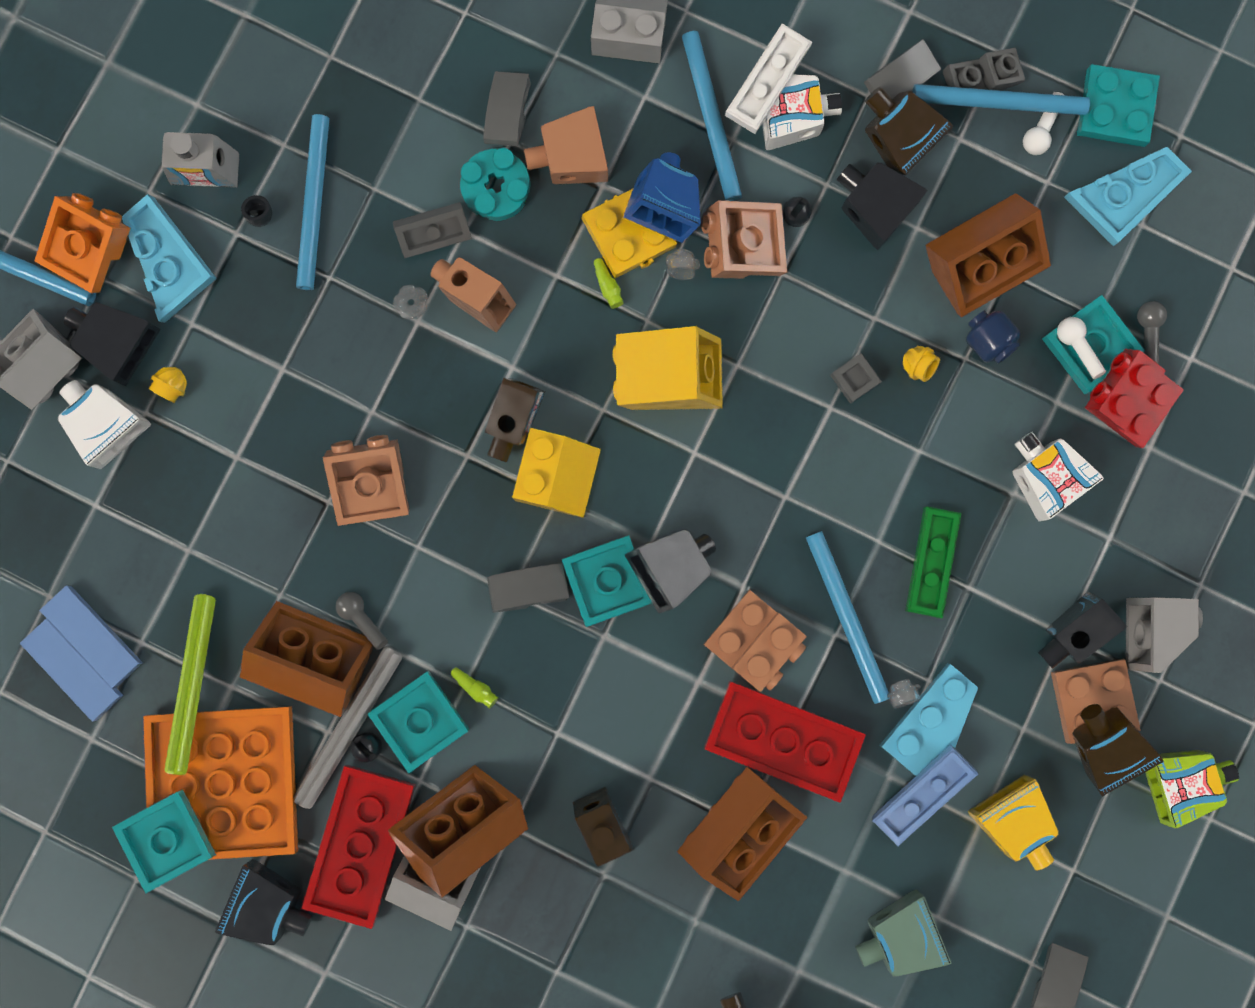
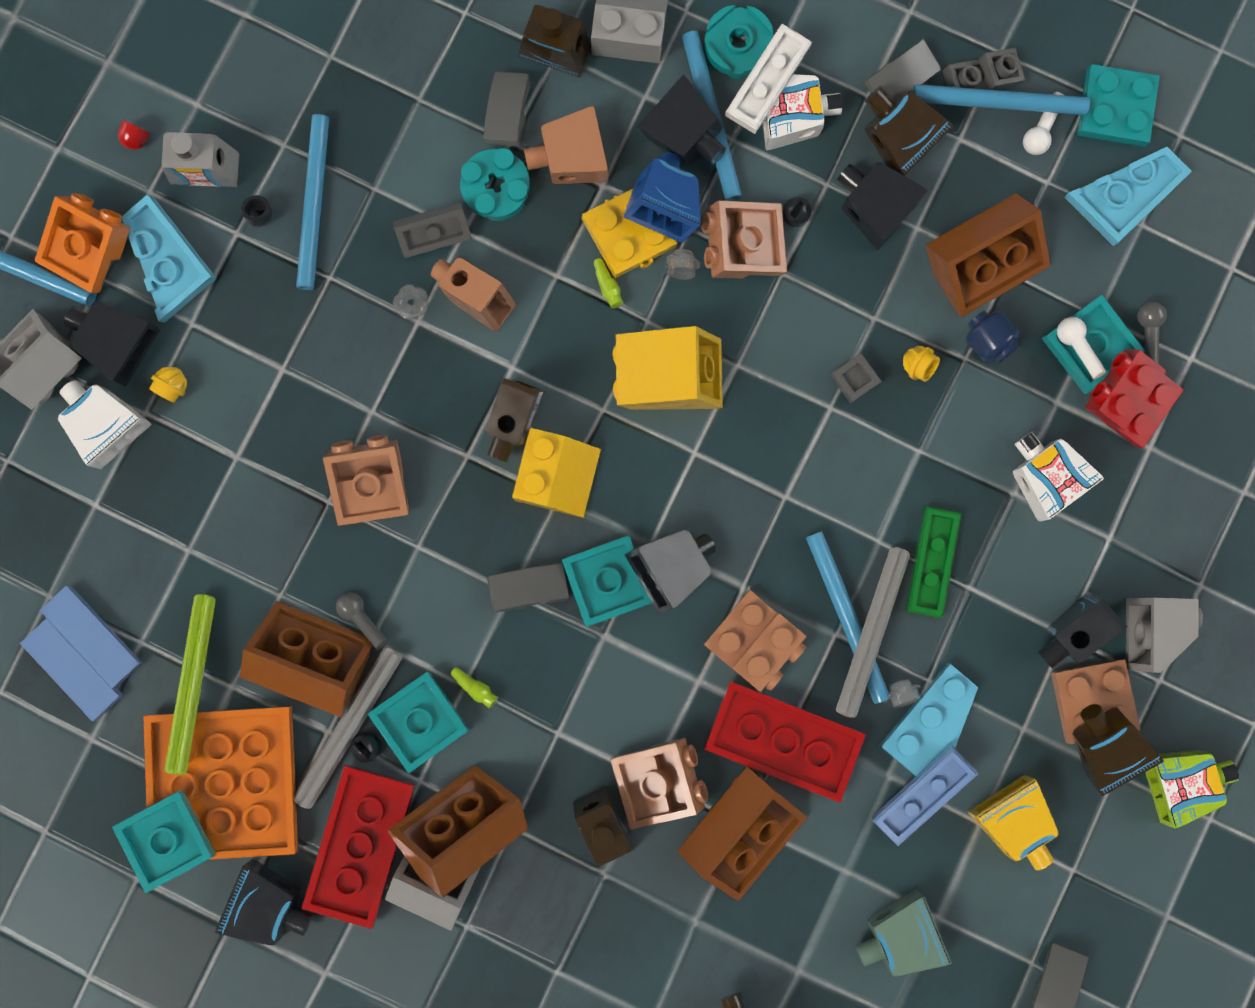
(132, 135): none -> red hinge
(553, 41): none -> dark brown torso
(659, 783): none -> nougat plate
(684, 124): none -> black torso
(739, 21): none -> teal plate
(873, 632): none -> light grey axle

